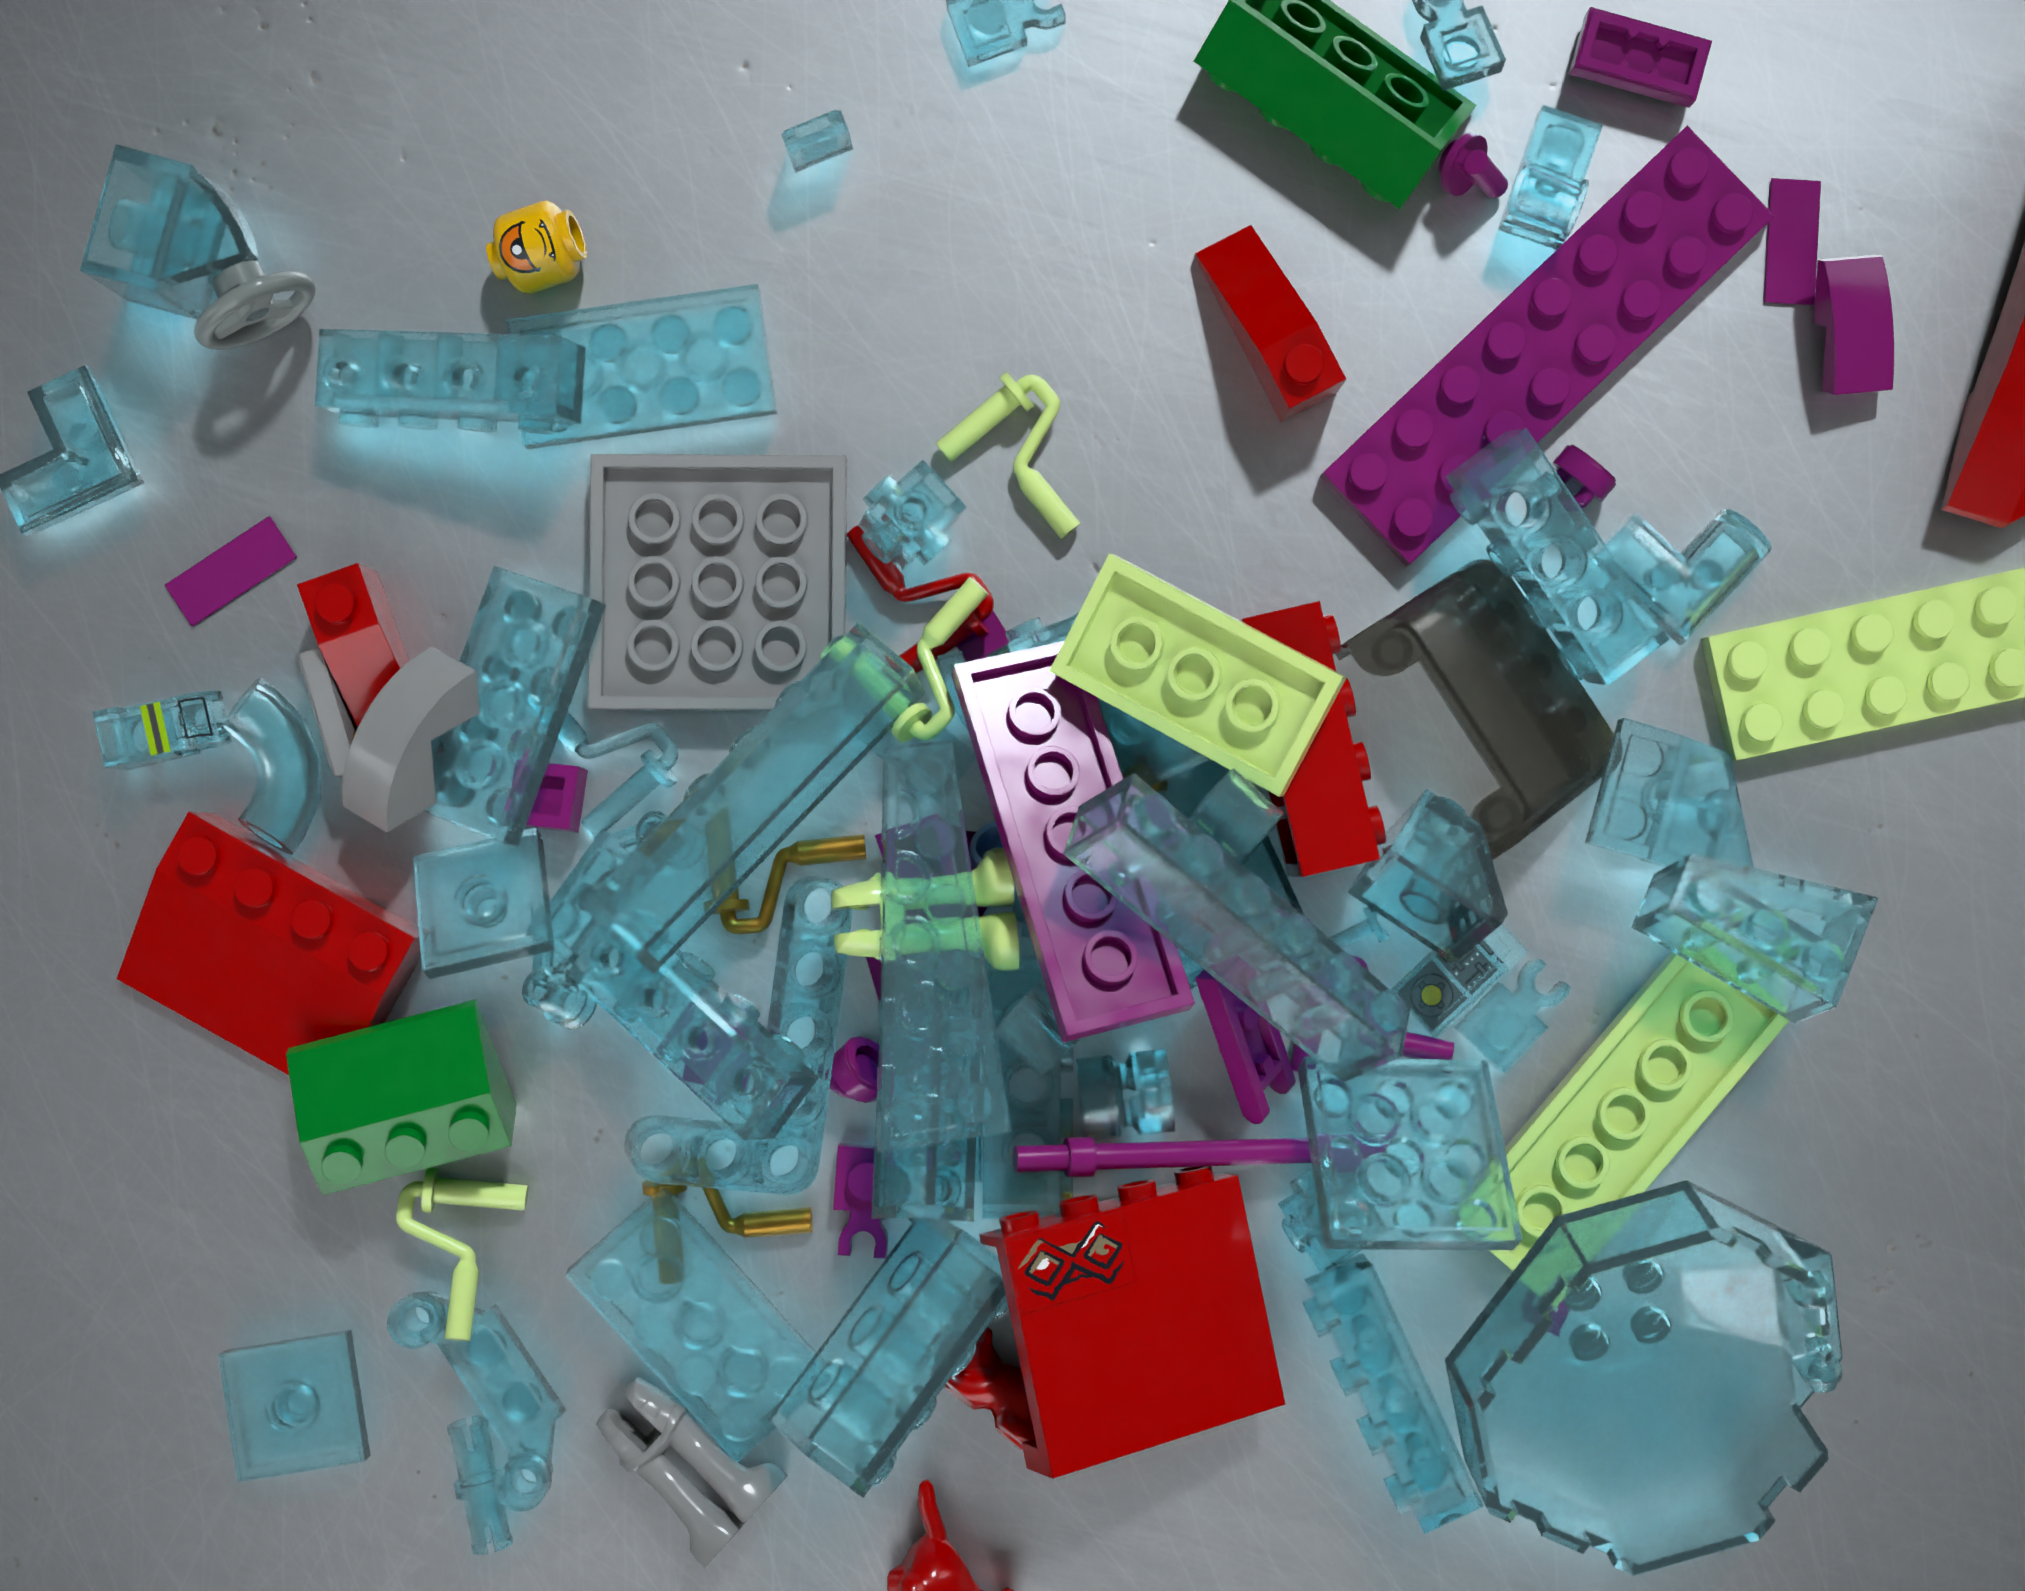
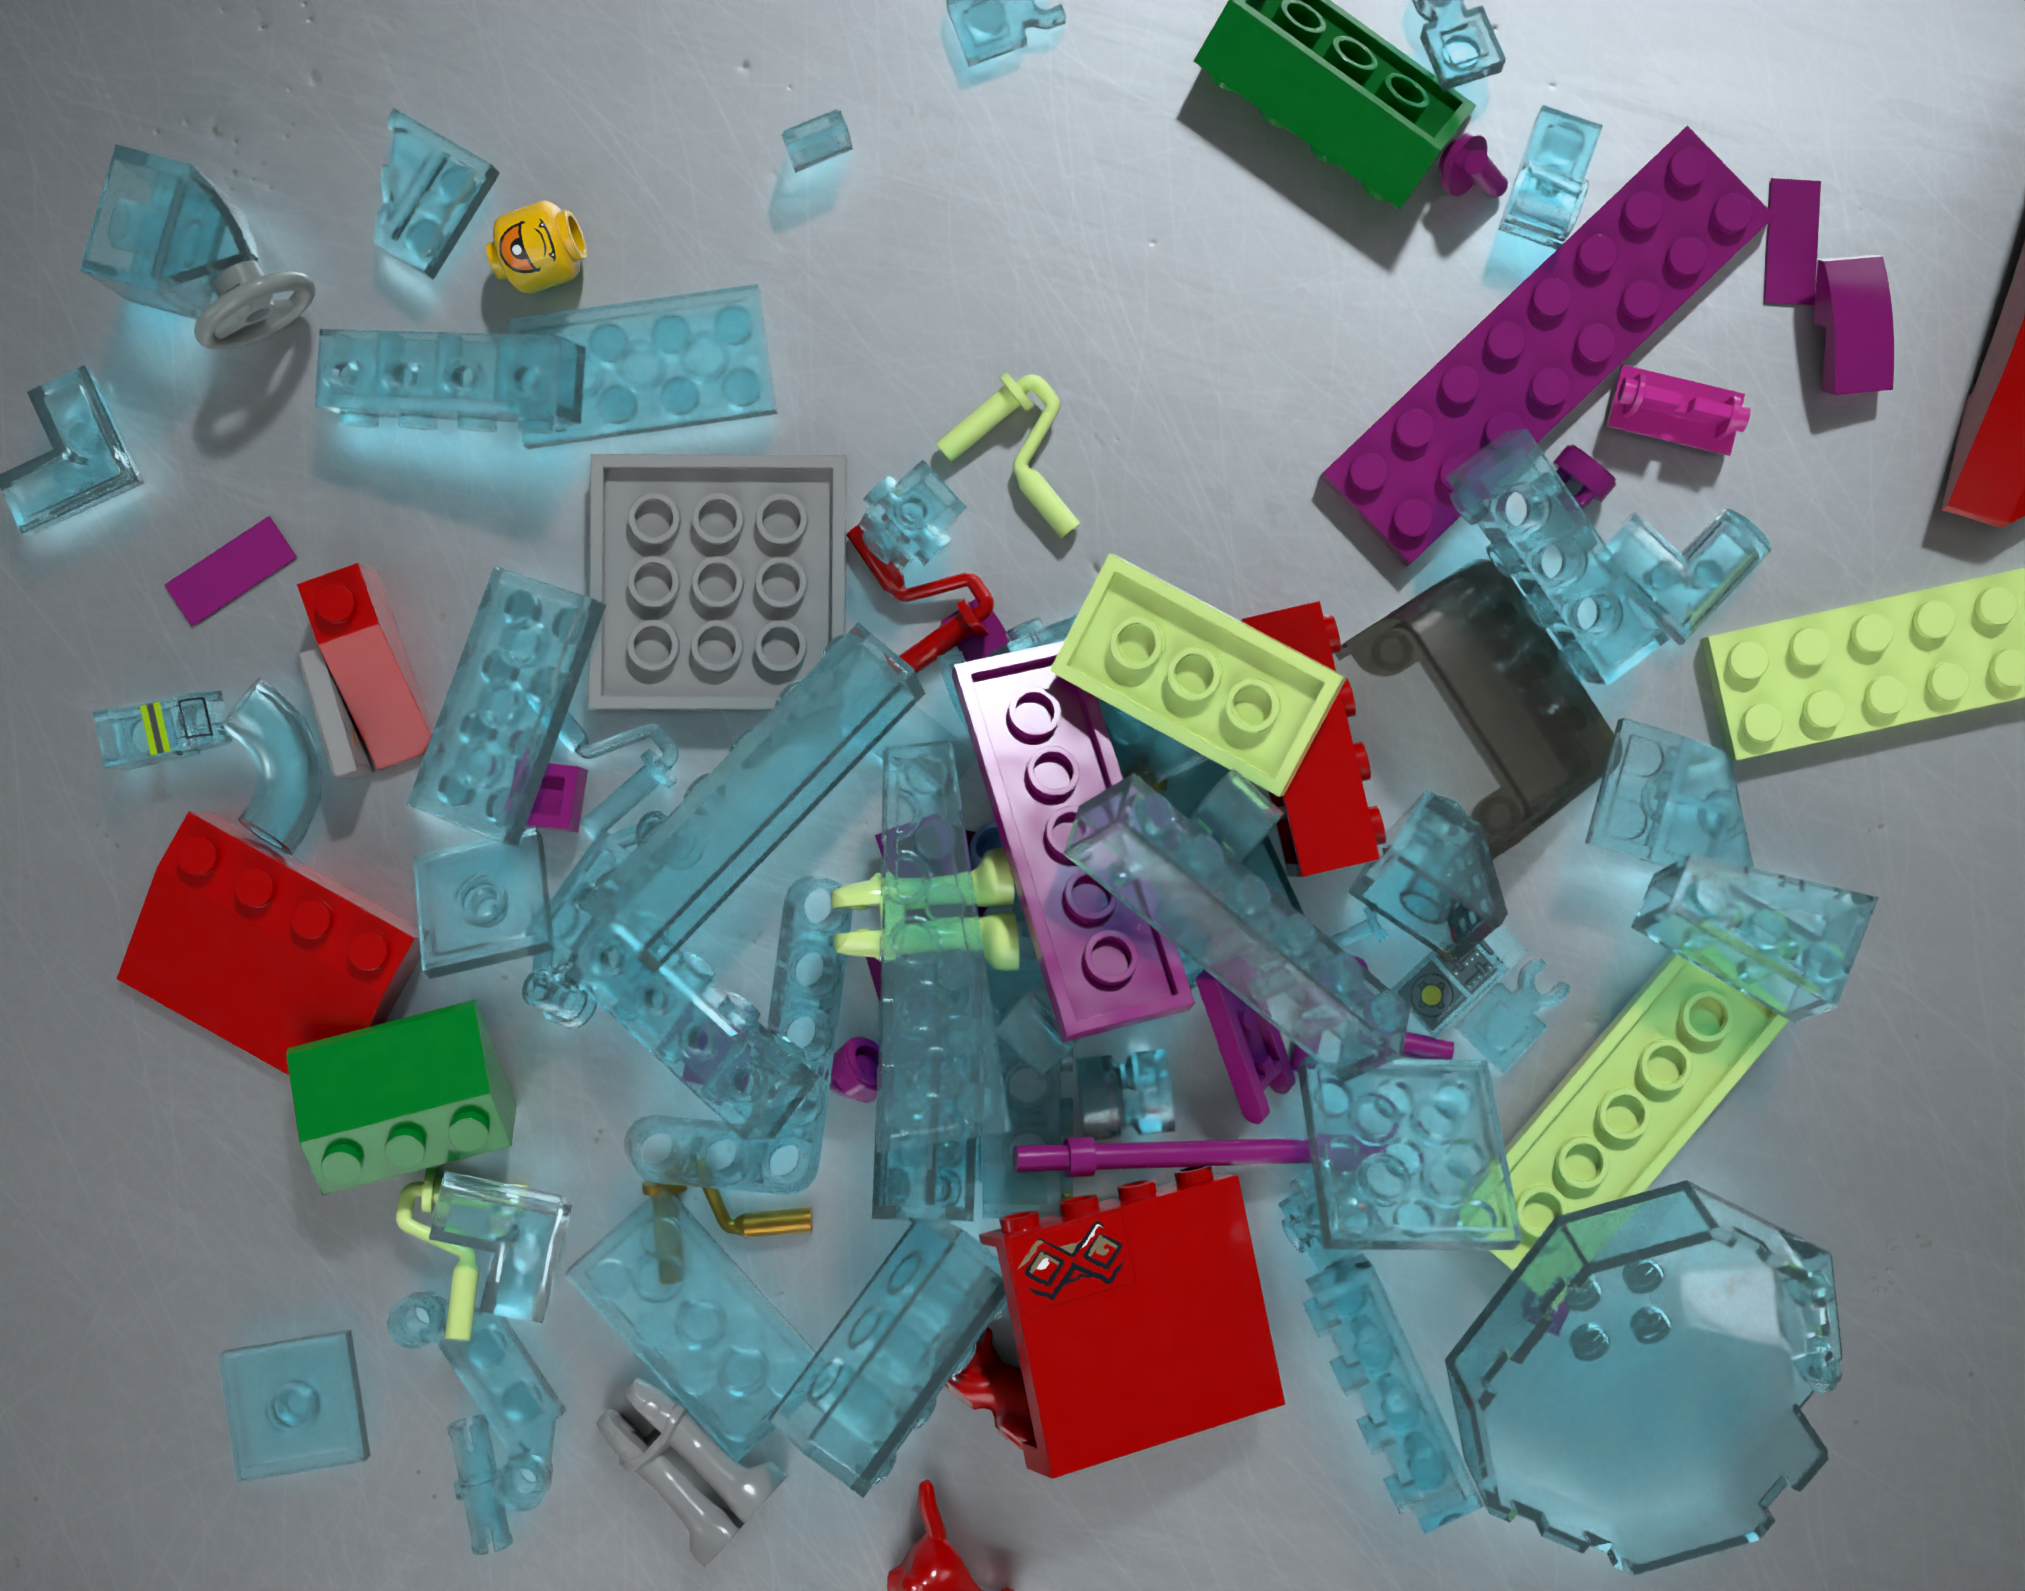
(391, 755): light grey brick -> none
(427, 194): none -> clear light blue wing
(519, 1227): none -> clear light blue brick
(800, 853): pearl gold piece -> none
(855, 1194): magenta plate -> none
(918, 718): yellowish green piece -> none
(1271, 323): red slope -> none
(1640, 57): magenta plate -> none
(1677, 410): none -> dark pink hinge

